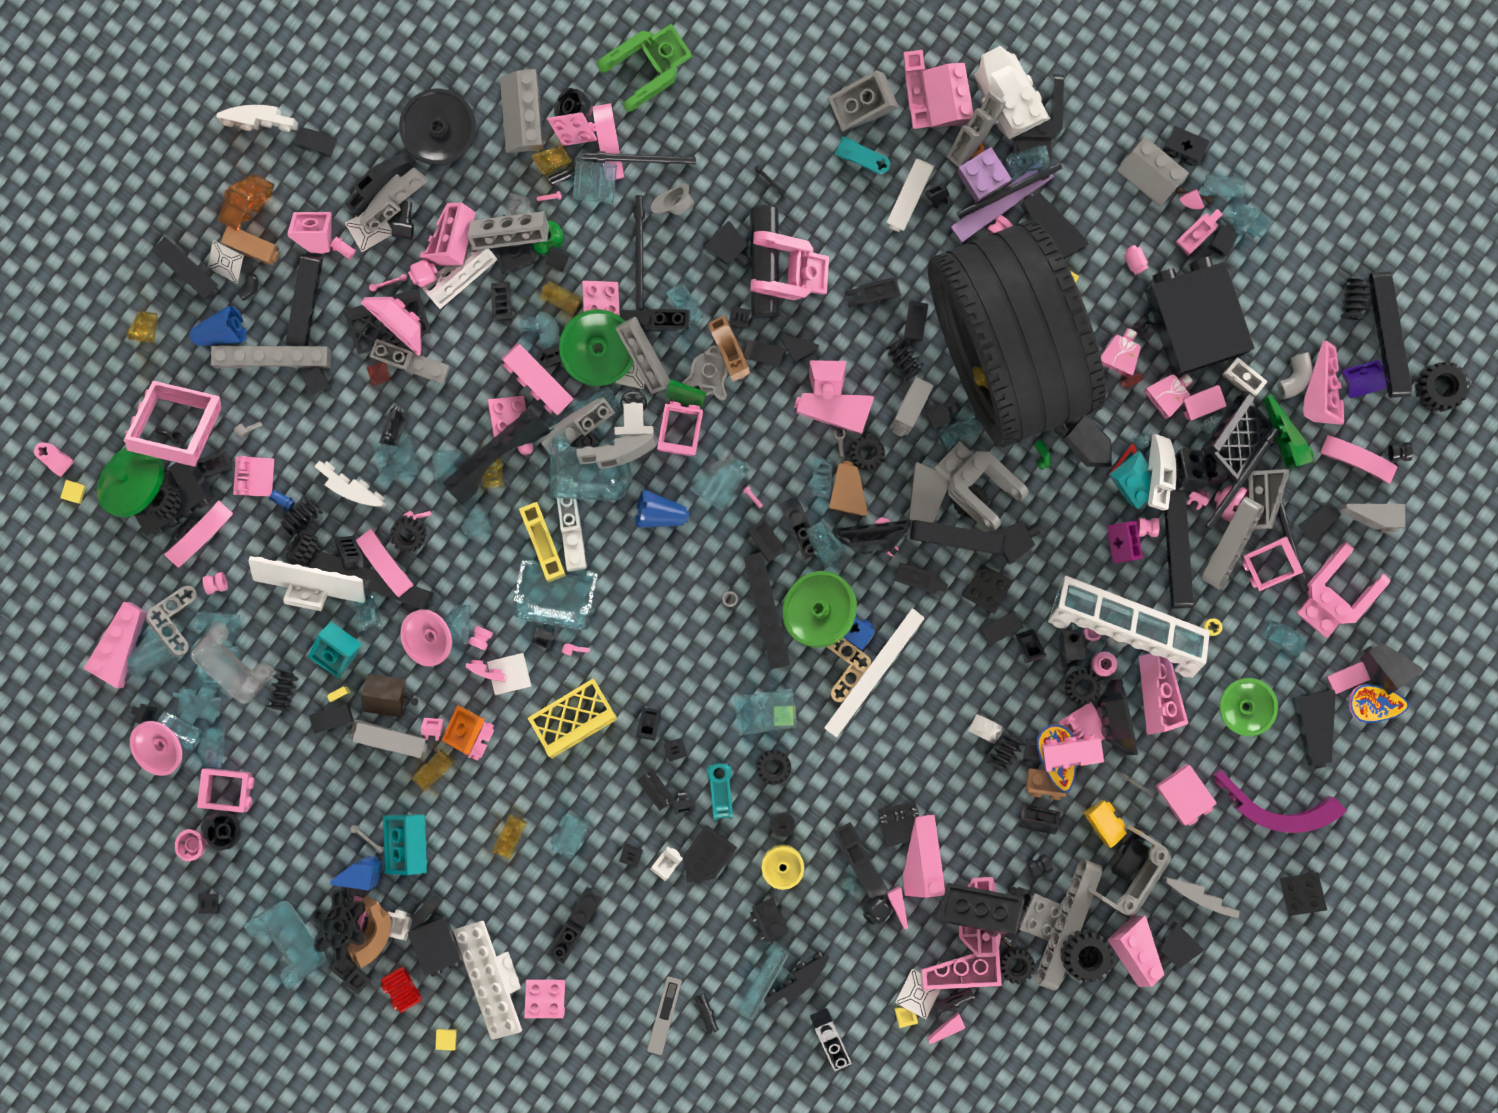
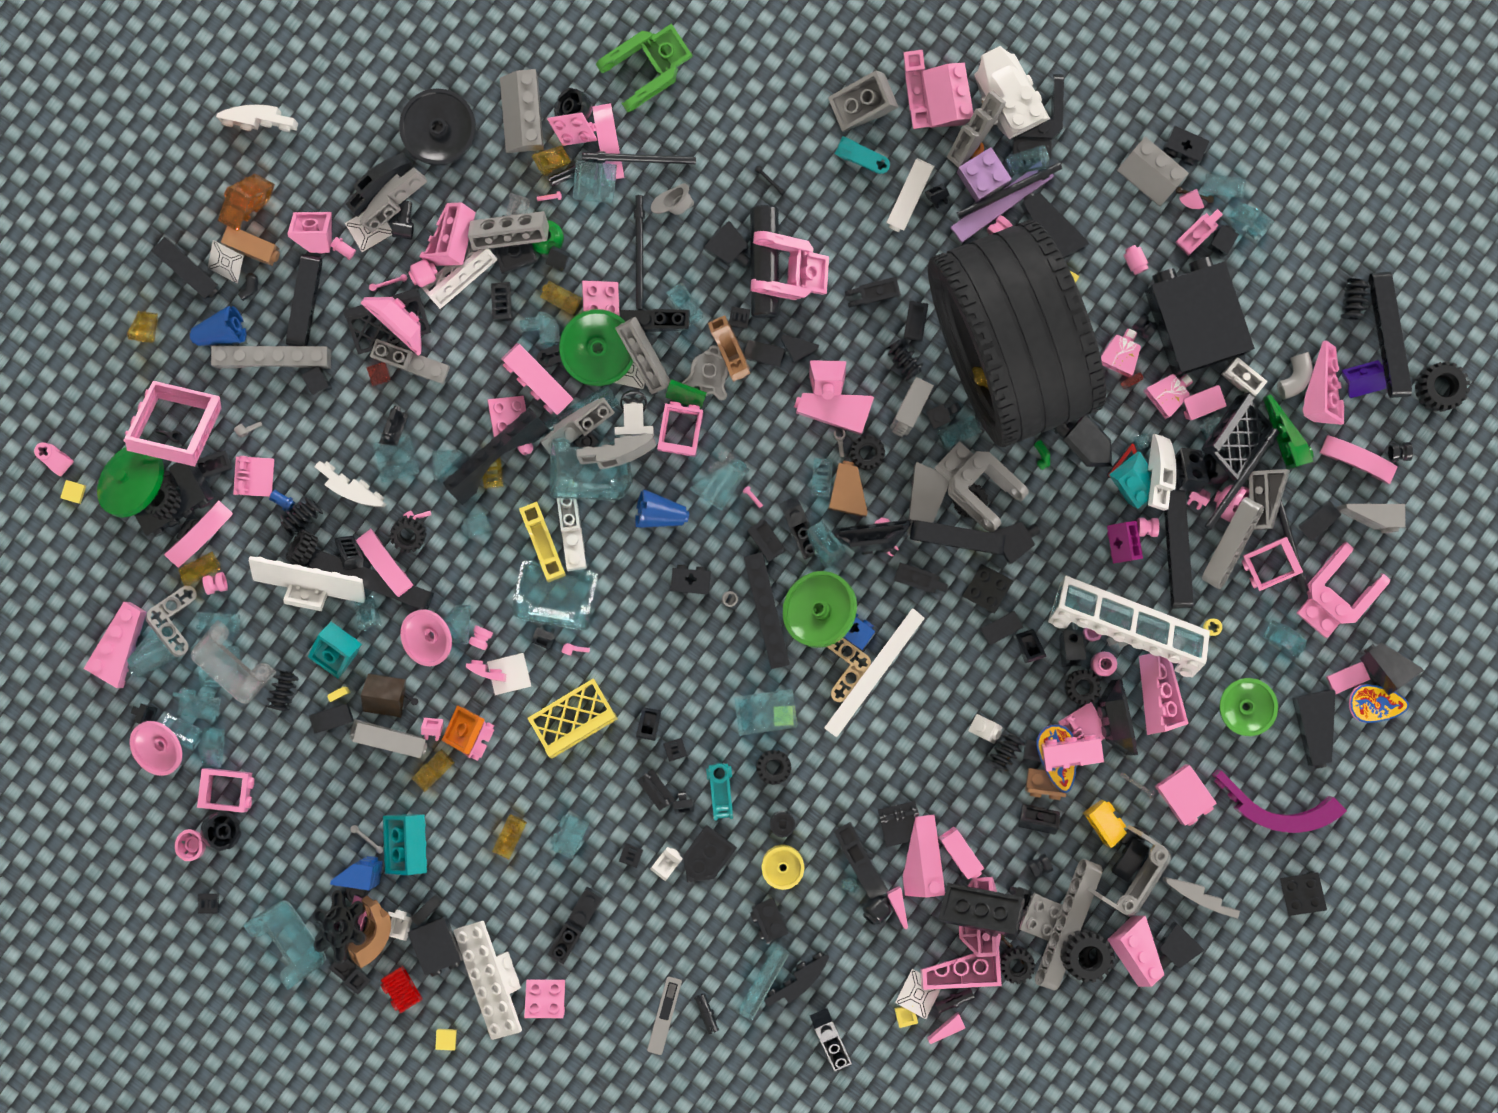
(199, 568): none -> clear yellow slope
(314, 140): black slope -> none
(700, 586): none -> black brick
(961, 853): none -> bright pink window

